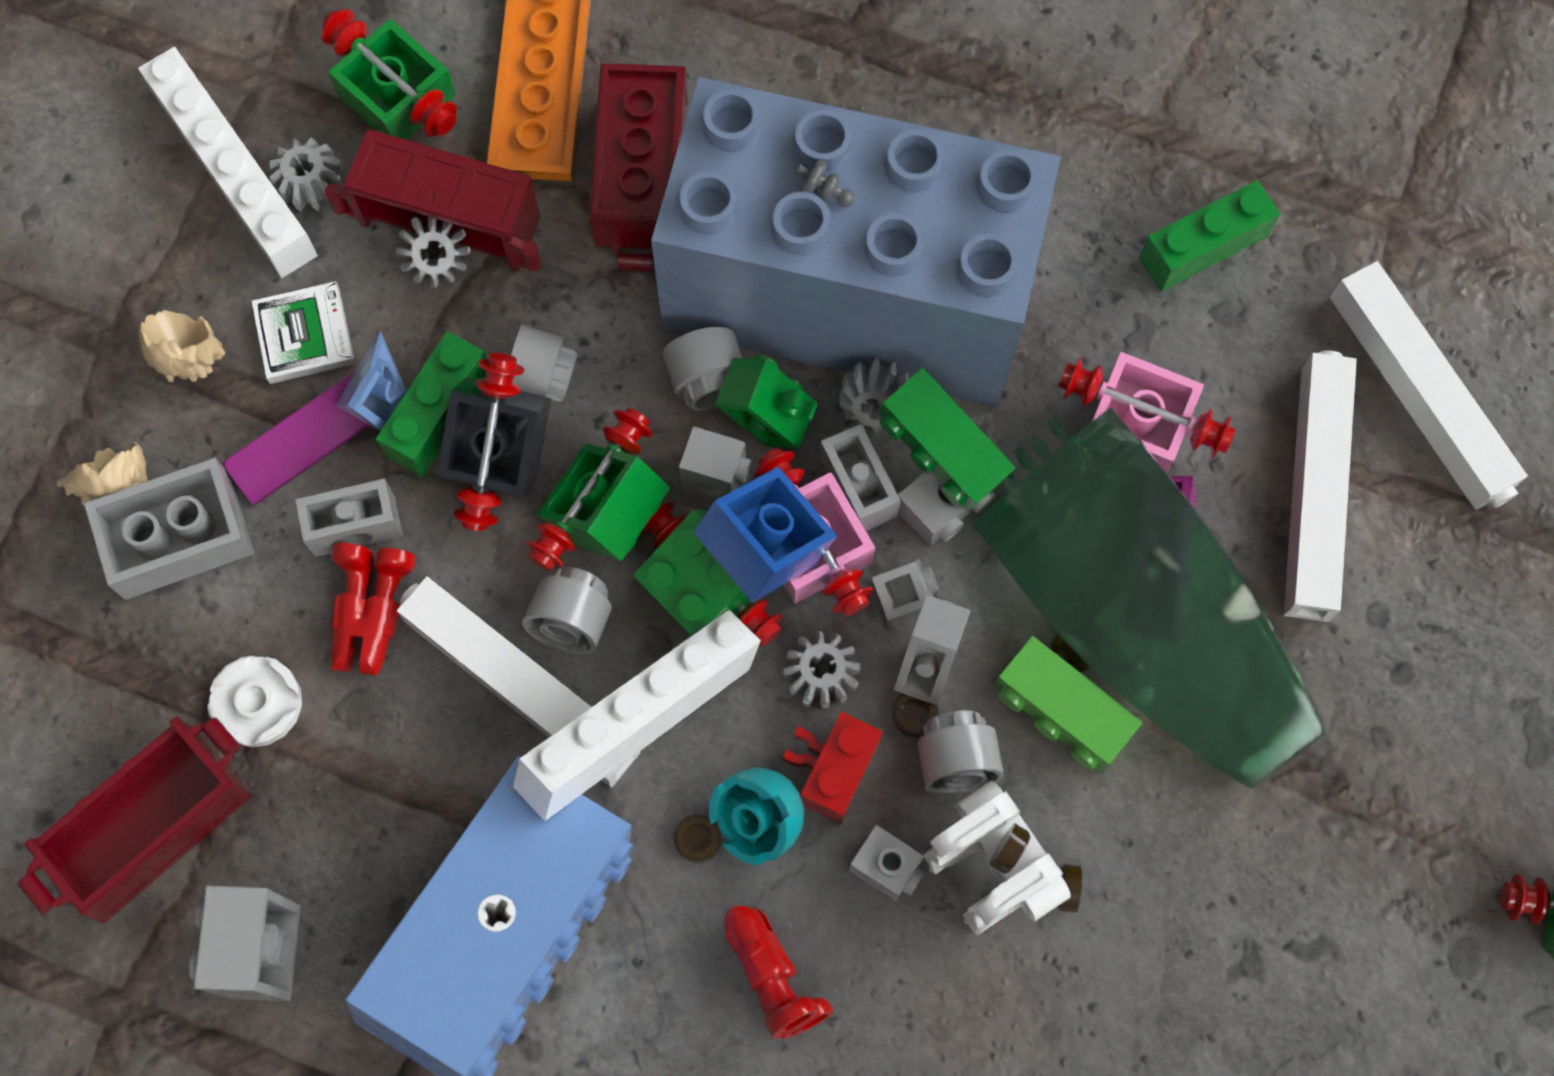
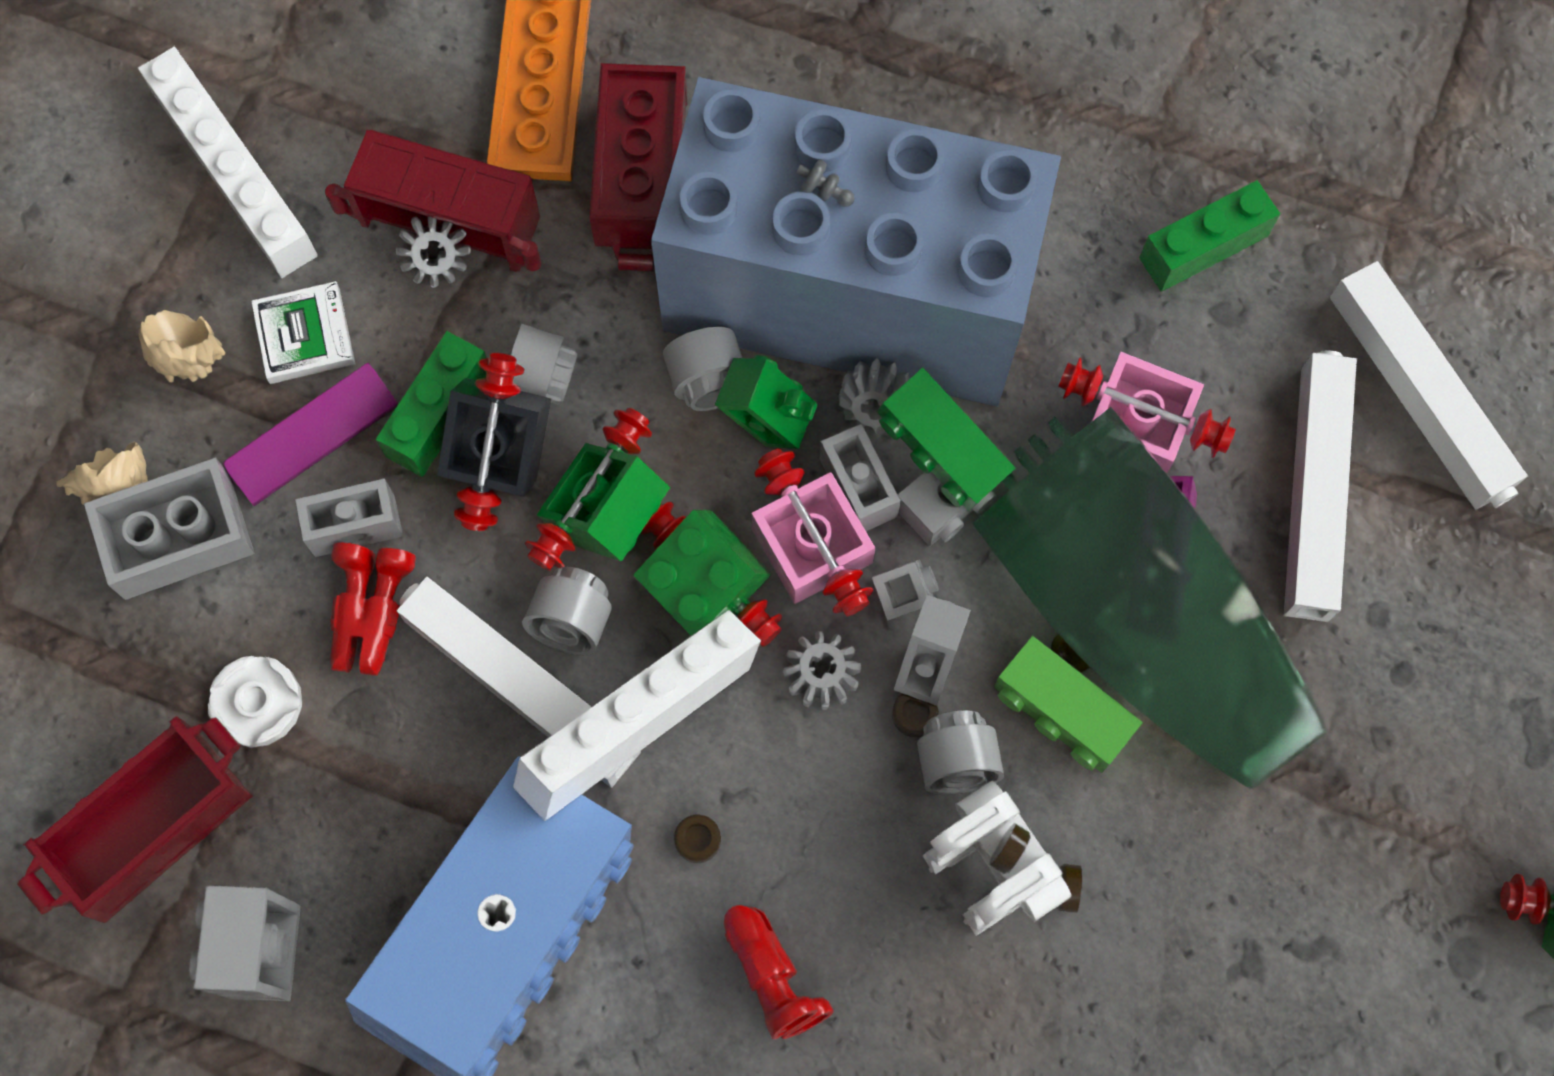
(305, 173): light grey gear -> none
(374, 387): medium blue slope -> none
(389, 78): green brick -> none
(713, 466): light grey brick -> none
(757, 814): teal cylinder -> none
(764, 534): blue brick -> none
(839, 765): red brick -> none
(888, 864): light grey brick -> none

